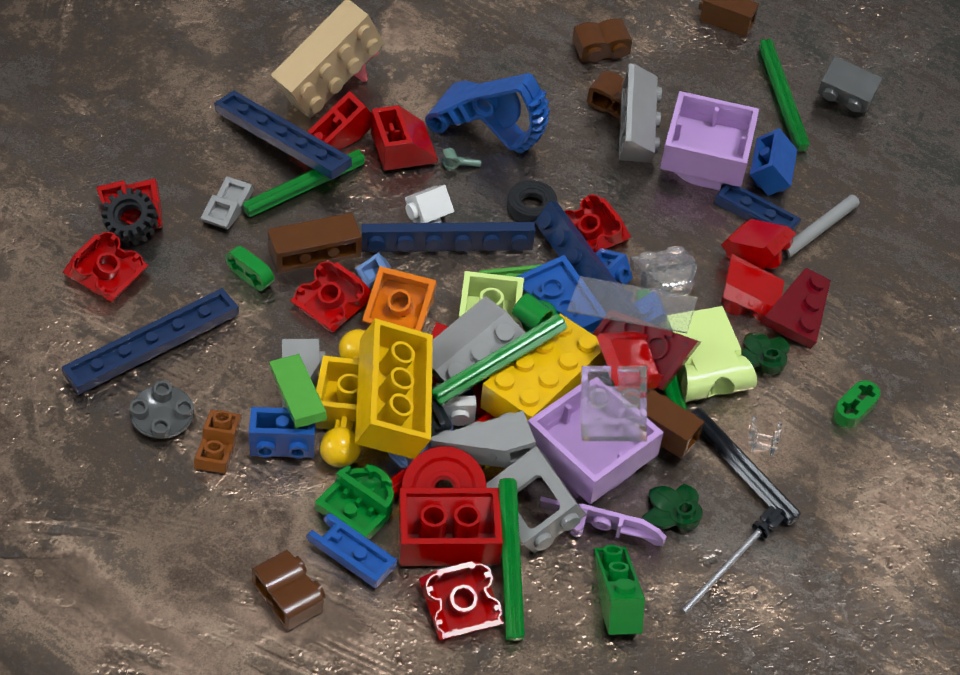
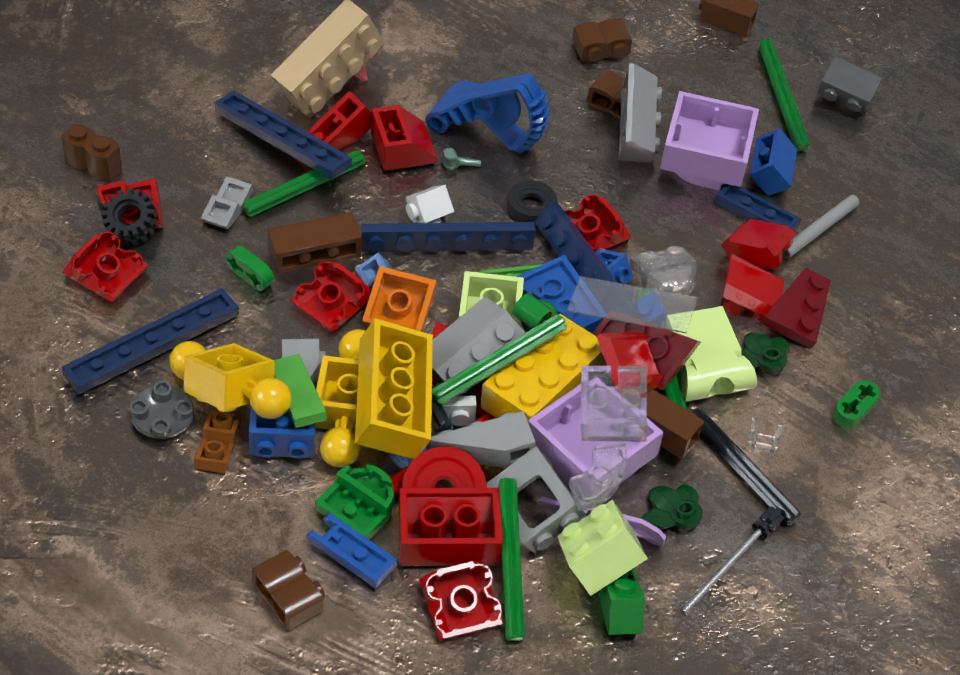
(91, 153): none -> reddish brown brick
(231, 378): none -> yellow brick
(601, 479): none -> clear tile
(601, 547): none -> yellowish green brick

